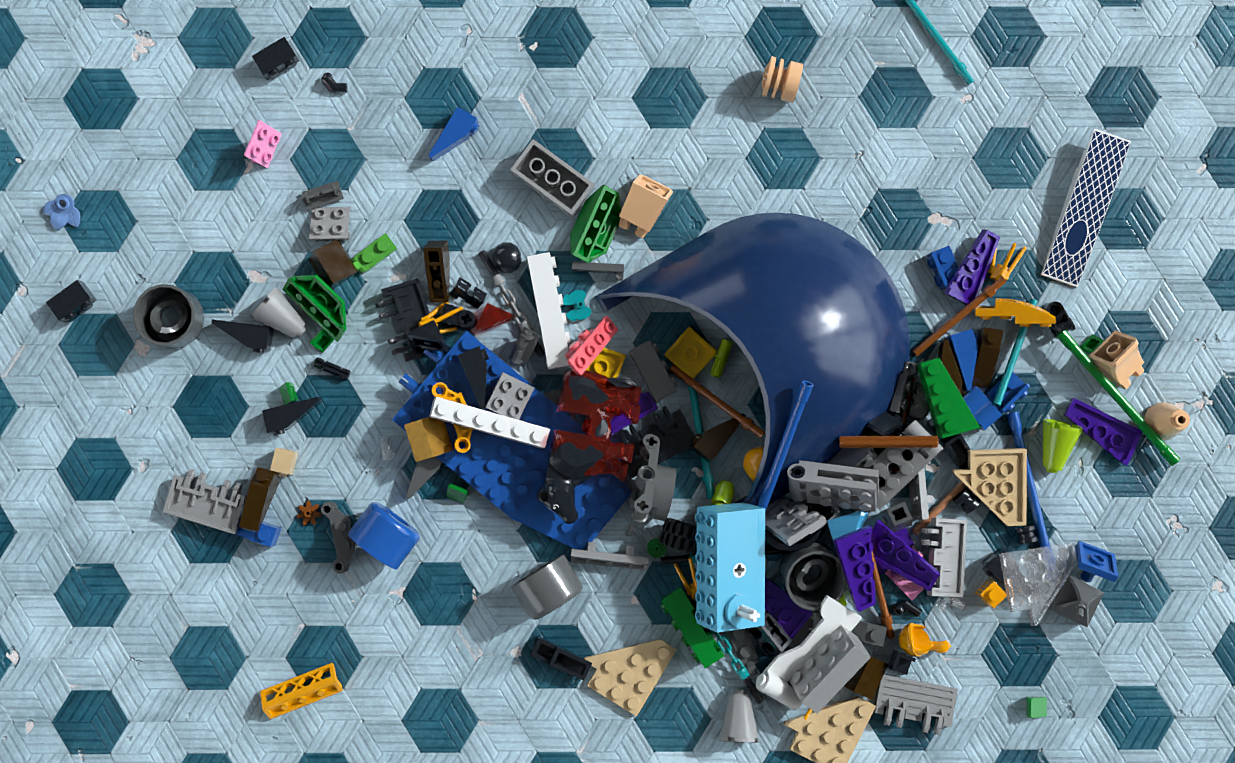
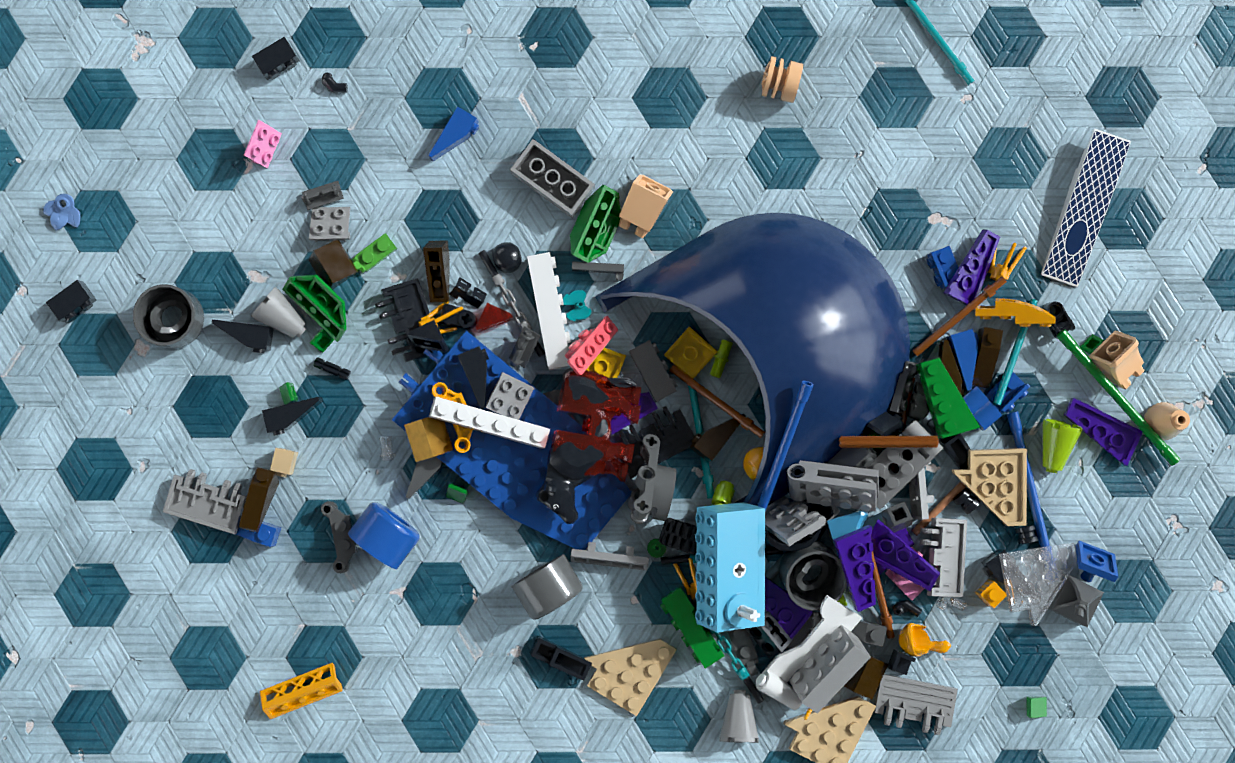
(311, 516): dark orange plant -> none

